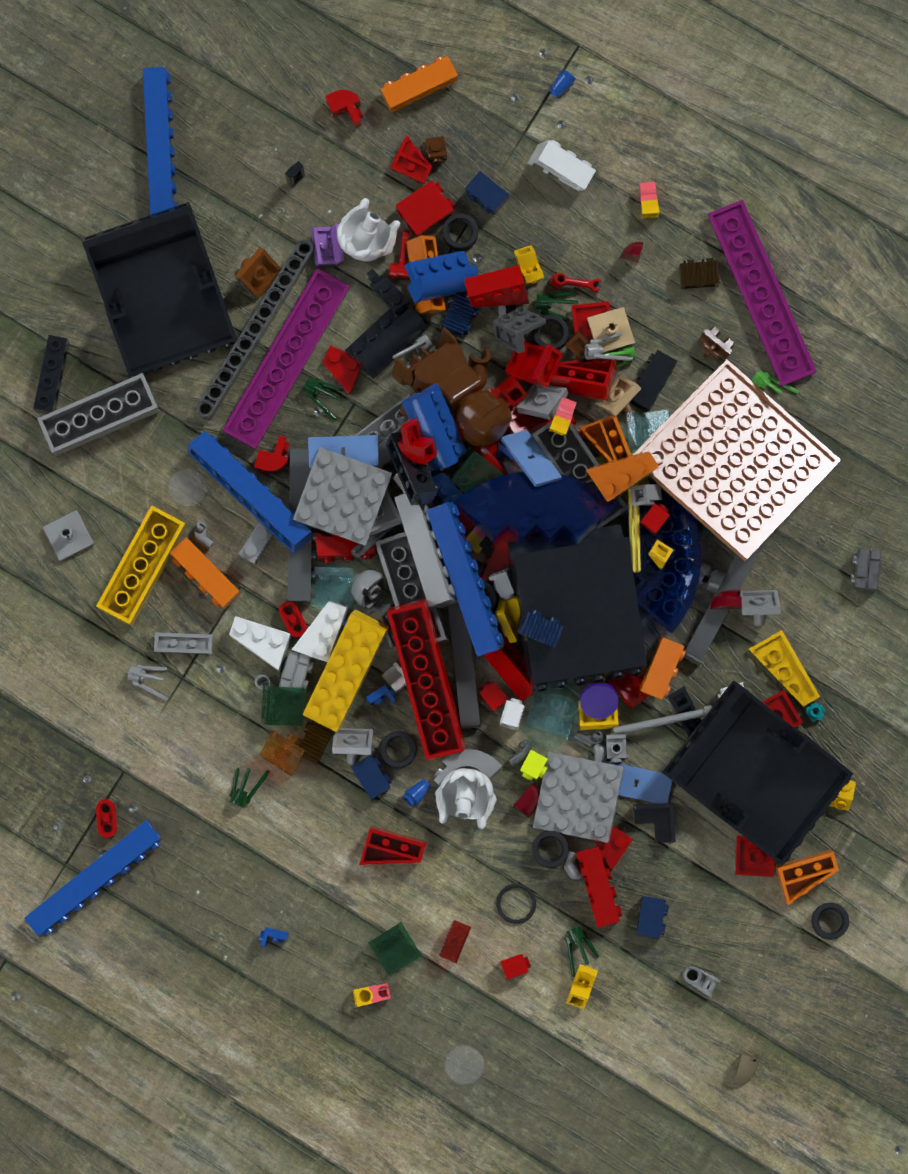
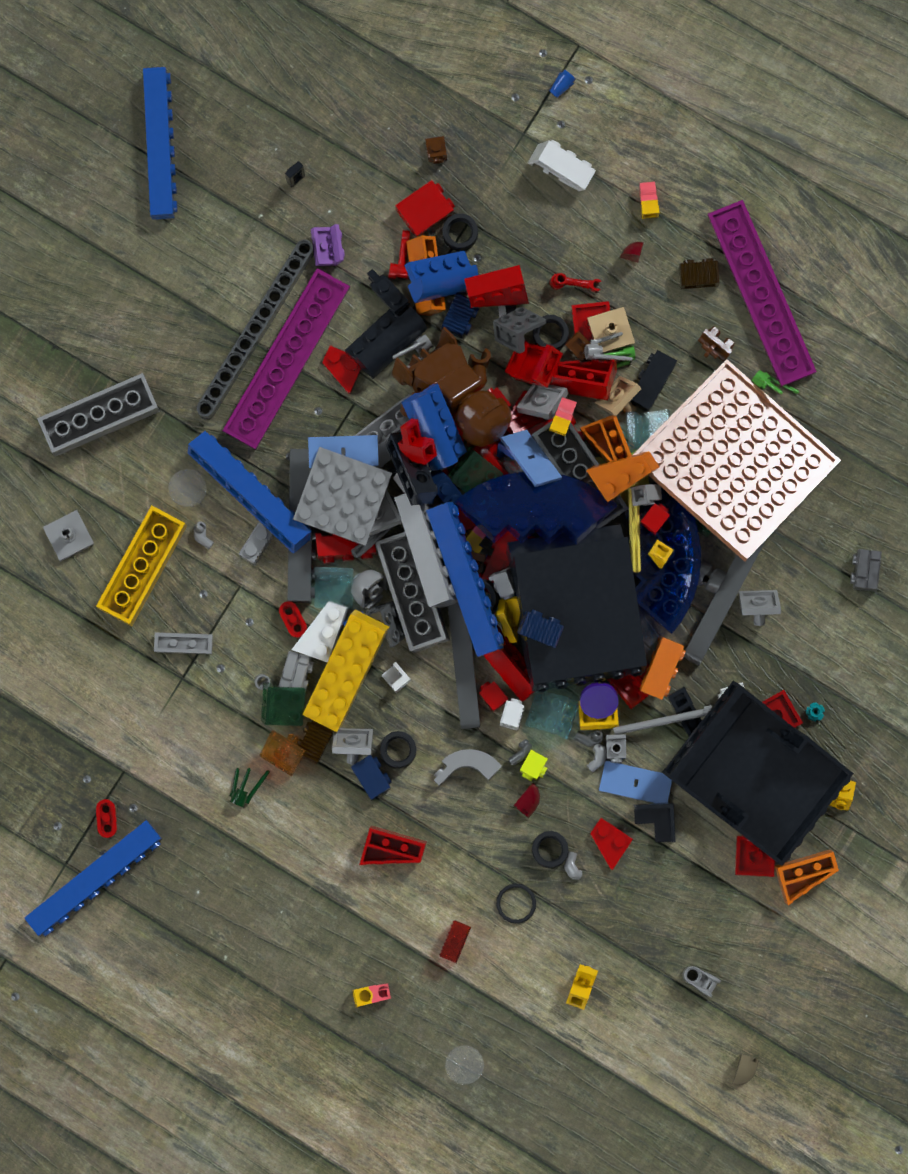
(51, 374): black brick -> none
(137, 674): light grey plant -> none
(159, 290): black panel -> none
(205, 573): orange brick -> none
(258, 272): dark orange tile -> none
(262, 640): white wedge -> none
(273, 462): red brick -> none
(277, 936): blue bracket -> none
(315, 387): dark green plant -> none
(345, 101): red brick -> none
(365, 234): white piece -> none
(378, 696): blue bracket -> none
(395, 948): clear green bracket -> none
(411, 162): red wing -> none
(416, 793): blue cone -> none
(419, 84): orange brick -> none
(426, 679): red brick -> none
(466, 796): white piece -> none
(486, 193): dark blue brick -> none
(512, 390): red brick -> none
(515, 966): red brick -> none
(529, 264): yellow brick -> none
(545, 302): dark green plant -> none
(576, 937): dark green plant -> none
(578, 797): light grey plate -> none
(598, 886): red wedge -> none
(651, 917): dark blue brick -> none
(727, 600): dark red brick -> none
(784, 664): yellow wing -> none
(815, 921): black tyre -> none

